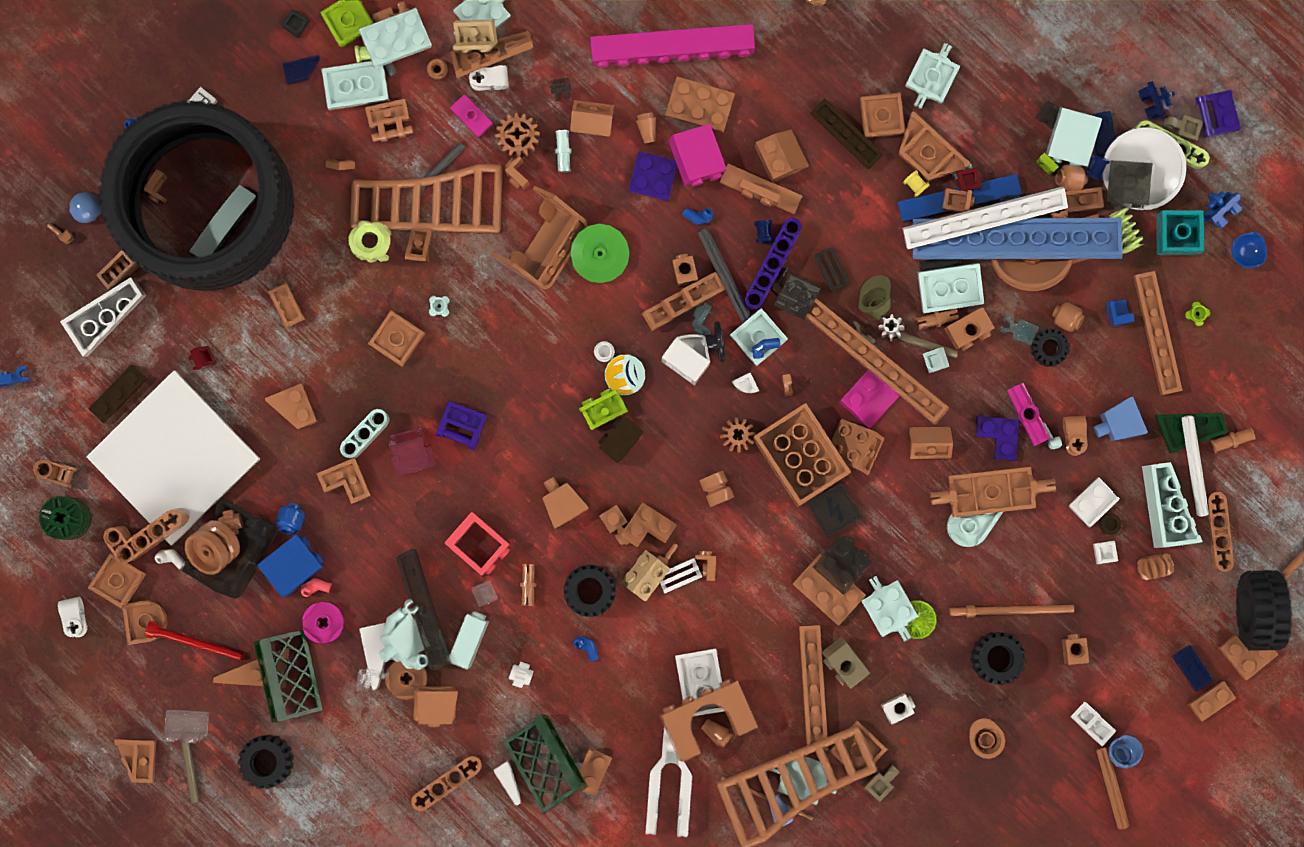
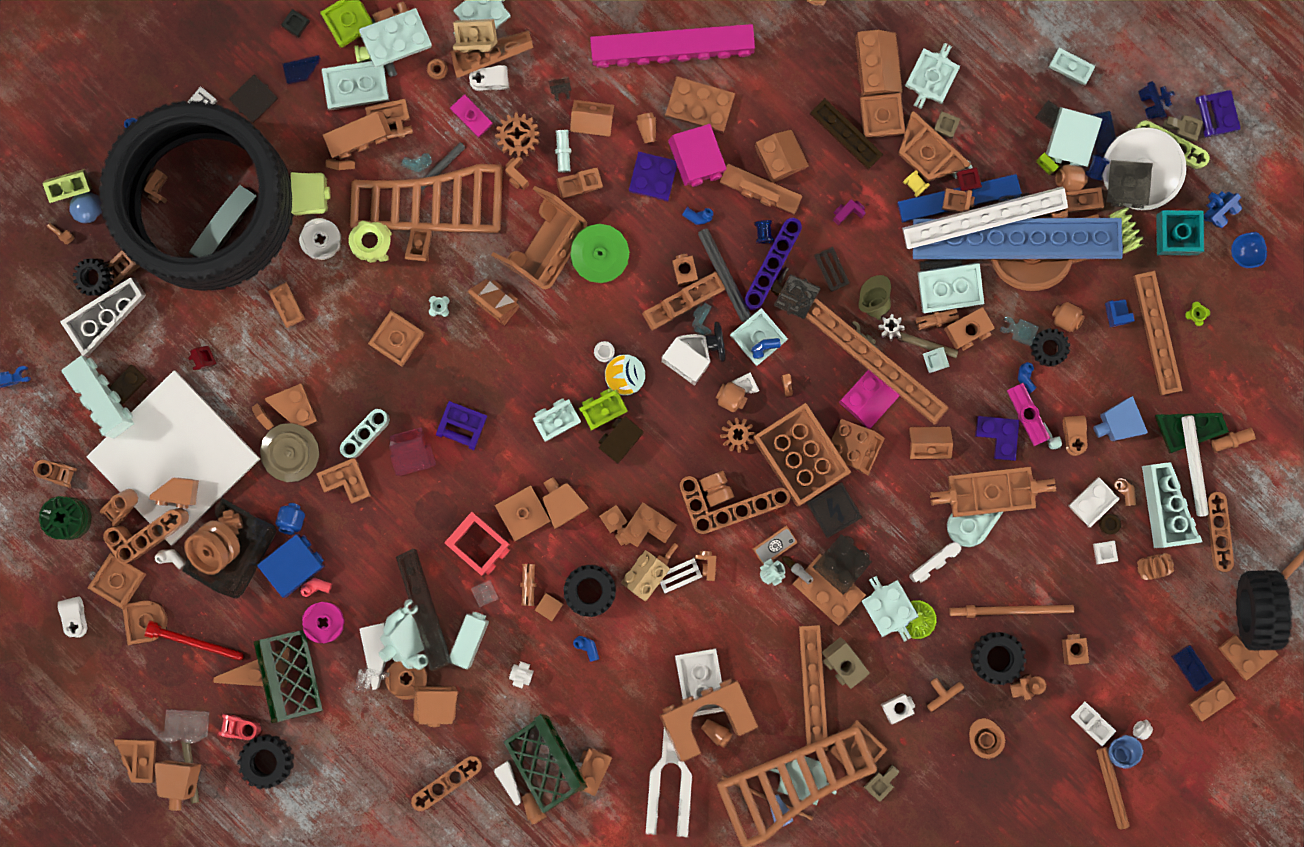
(67, 185): none -> yellowish green brick
(98, 397): none -> light aqua wedge
(103, 273): none -> black tyre
(119, 506): none -> nougat piece
(176, 781): none -> nougat torso
(177, 491): none -> nougat slope
(235, 727): none -> coral piece
(253, 98): none -> clear smoke piece
(262, 417): none -> nougat tile
(289, 452): none -> dark tan piece
(309, 193): none -> yellowish green torso
(309, 235): none -> white plate
(357, 135): none -> nougat brick
(418, 164): none -> clear light blue arm
(494, 301): none -> nougat slope
(522, 513): none -> nougat plate
(532, 809): none -> nougat cone
(548, 607): none -> nougat tile
(556, 419): none -> light aqua bracket
(579, 183): none -> nougat slope
(730, 510): none -> nougat beam
(731, 397): none -> nougat head
(772, 572): none -> light aqua gear
(775, 545): none -> slope
(797, 569): none -> light grey piece
(843, 211): none -> magenta bracket
(878, 63): none -> nougat slope
(936, 561): none -> white hinge
(944, 695): none -> nougat piece
(946, 124): none -> dark tan plate
(1024, 376): none -> blue arm
(1028, 687): none -> nougat hips
(1071, 66): none -> light aqua plate
(1126, 489): none -> nougat arm
(1142, 729): none -> white plate

